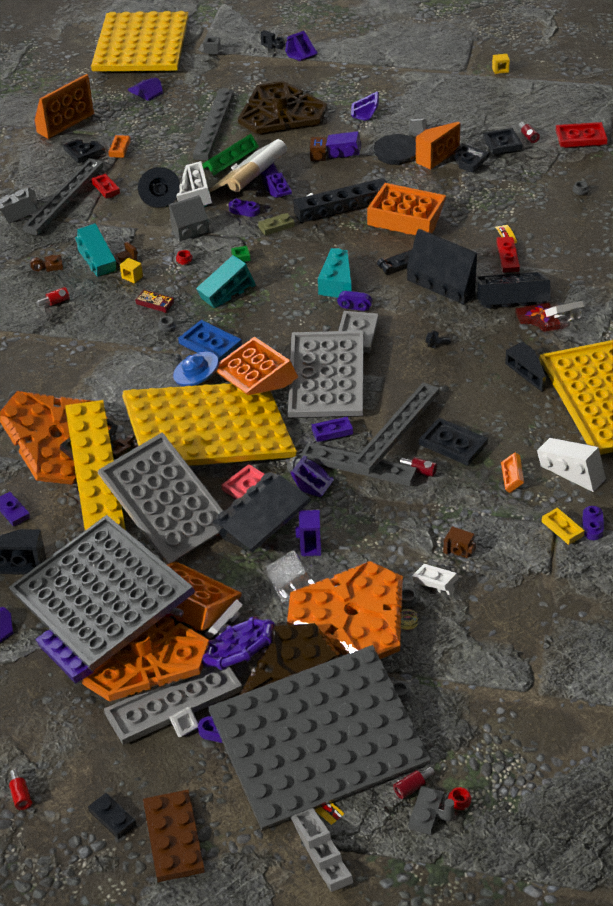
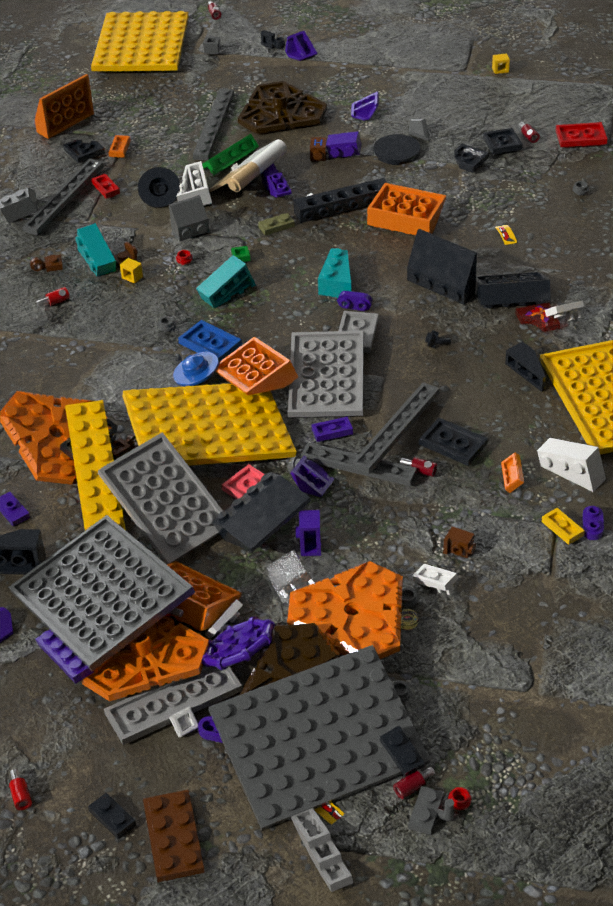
(147, 89): dark purple slope -> none
(154, 301): tile -> none
(214, 10): none -> dark red piece
(244, 208): dark purple plate -> none
(395, 263): black plate -> none
(401, 751): none -> black plate
(437, 144): orange slope -> none
(507, 254): red plate -> none

